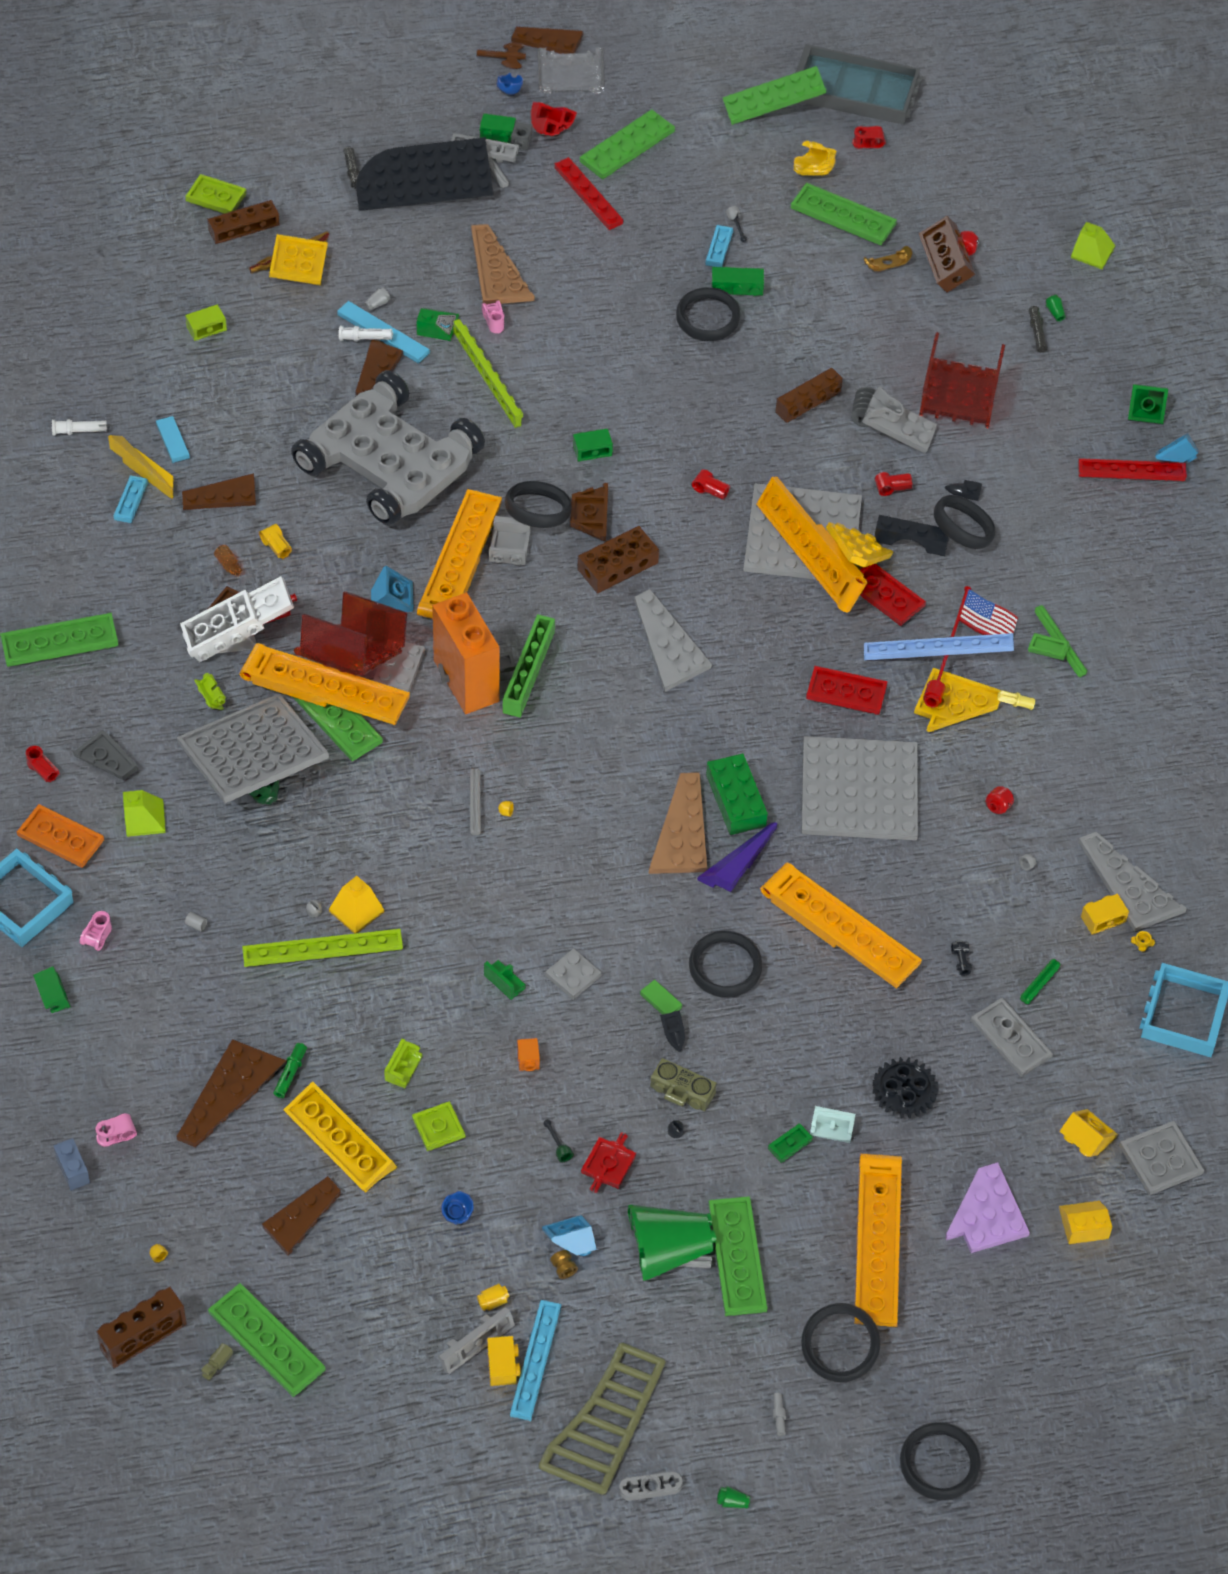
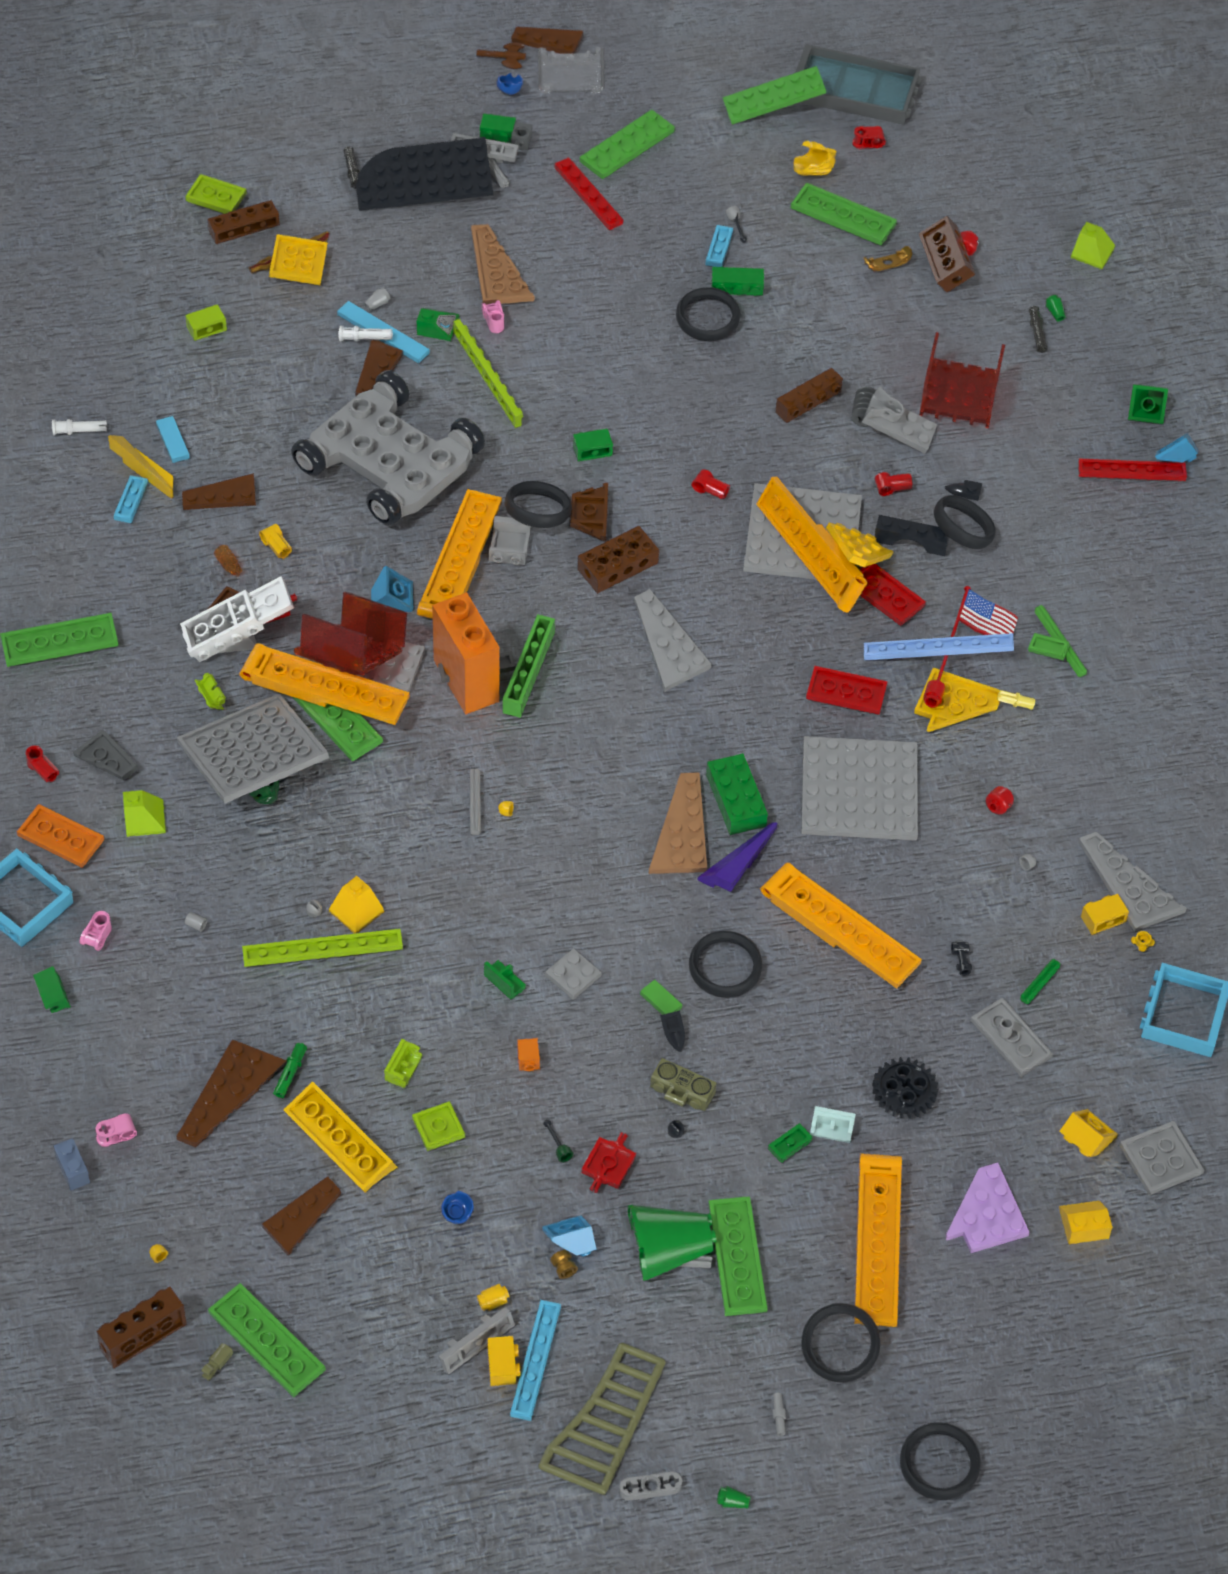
(551, 120): red brick -> none

